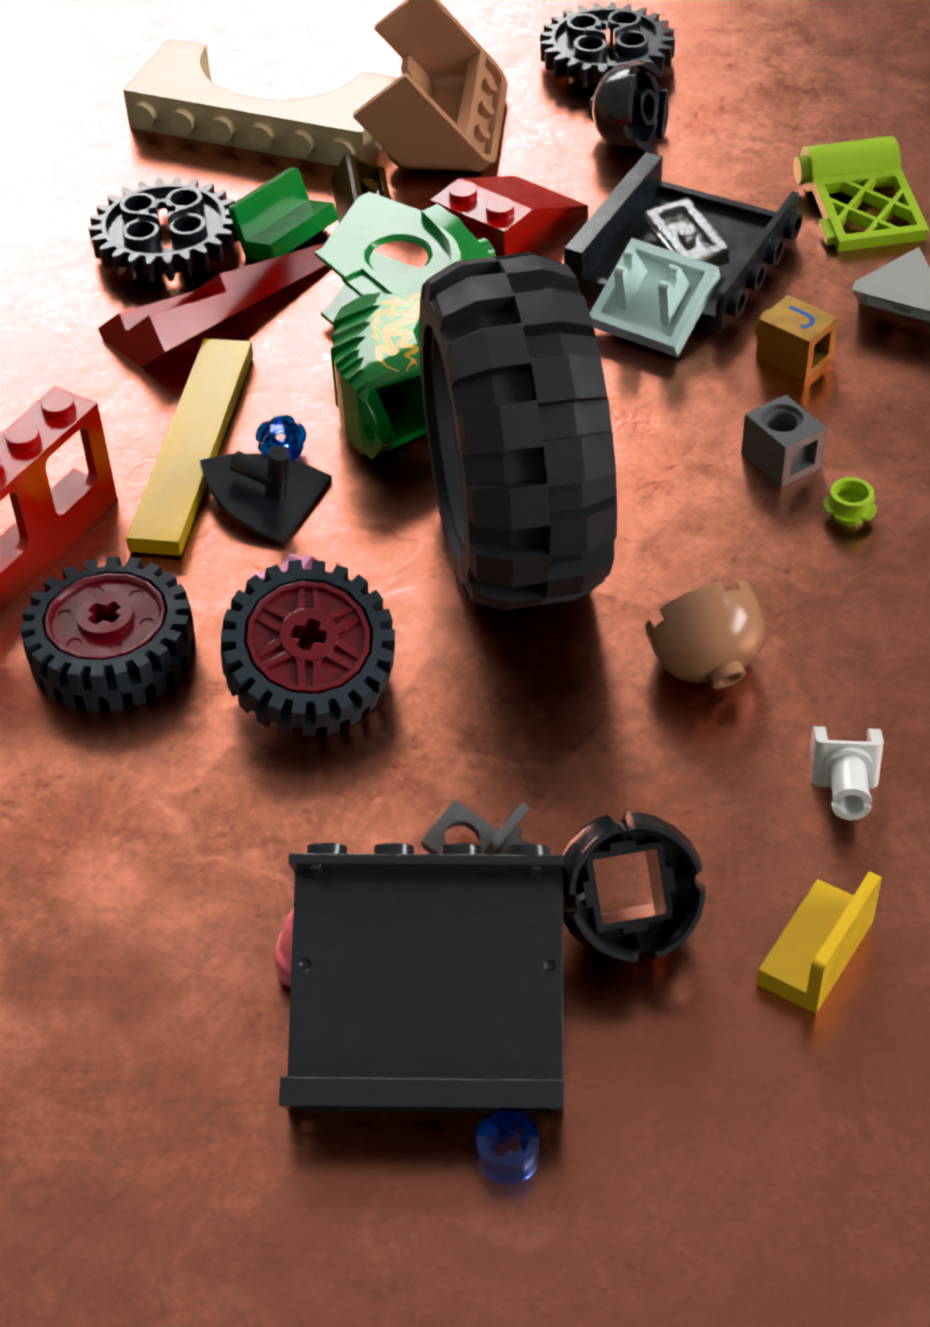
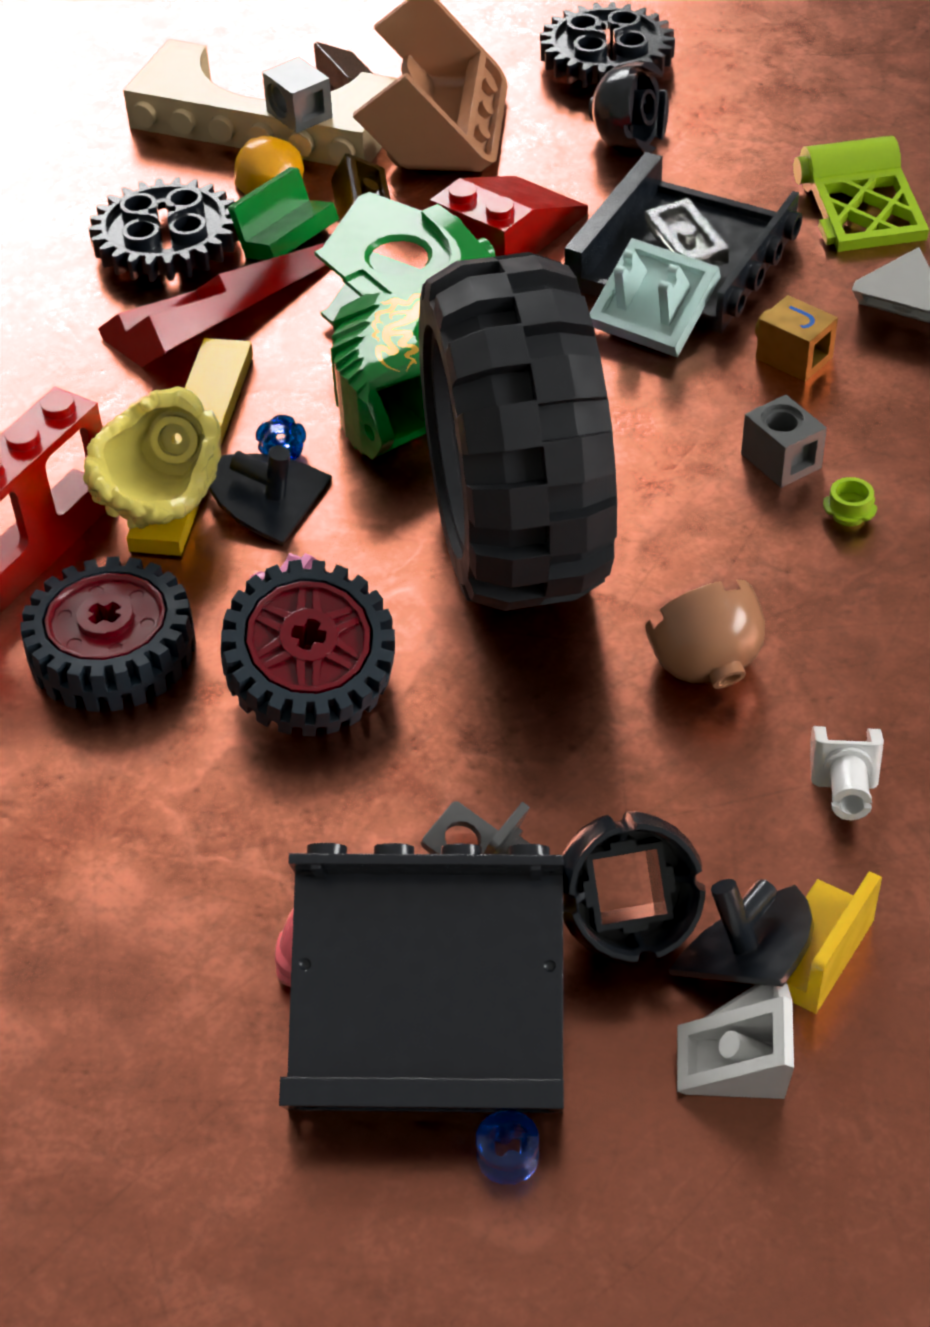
(141, 466): none -> light yellow hair
(264, 159): none -> light orange hair
(297, 94): none -> dark grey brick
(338, 64): none -> dark brown slope
(739, 1047): none -> white slope
(755, 939): none -> black shield

